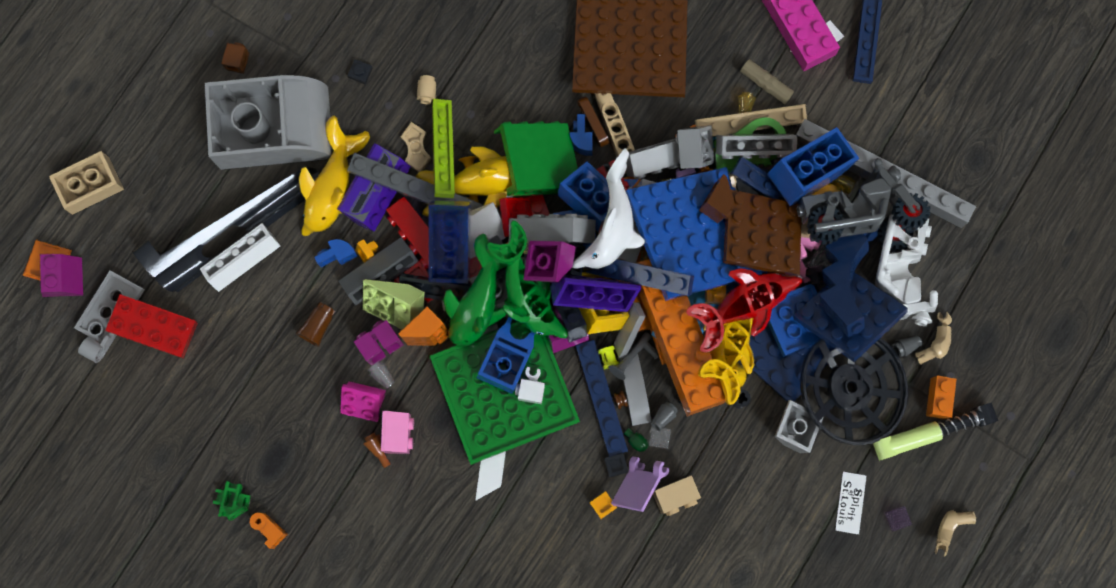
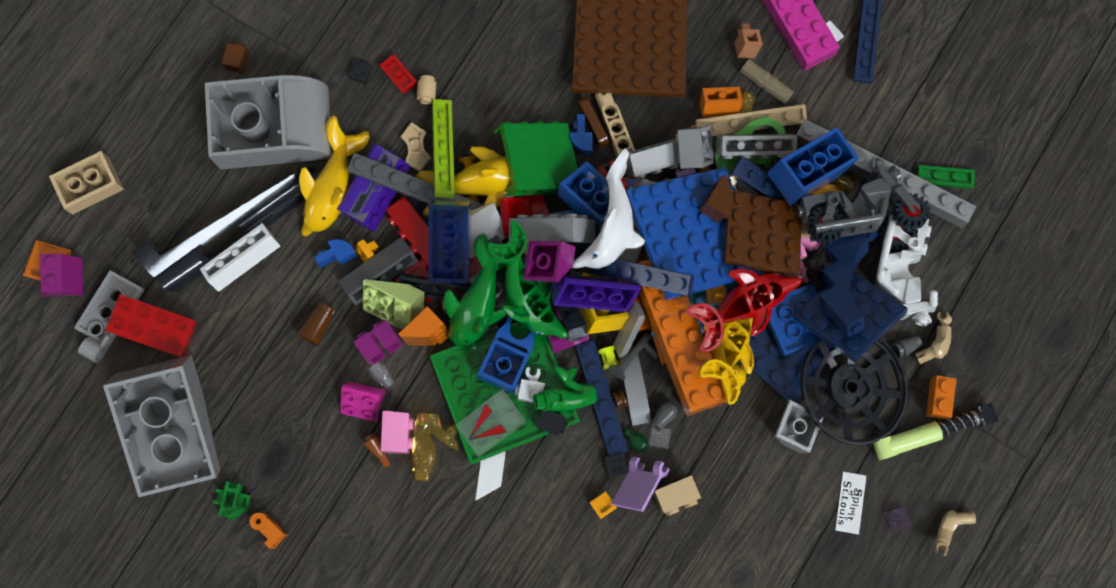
(163, 425): none -> light grey slope
(398, 74): none -> red plate
(423, 448): none -> clear yellow piece
(491, 423): none -> clear slope
(552, 423): none -> black brick
(563, 400): none -> green piece
(720, 101): none -> orange brick
(746, 396): black bush -> none
(748, 42): none -> nougat brick
(947, 176): none -> green tile

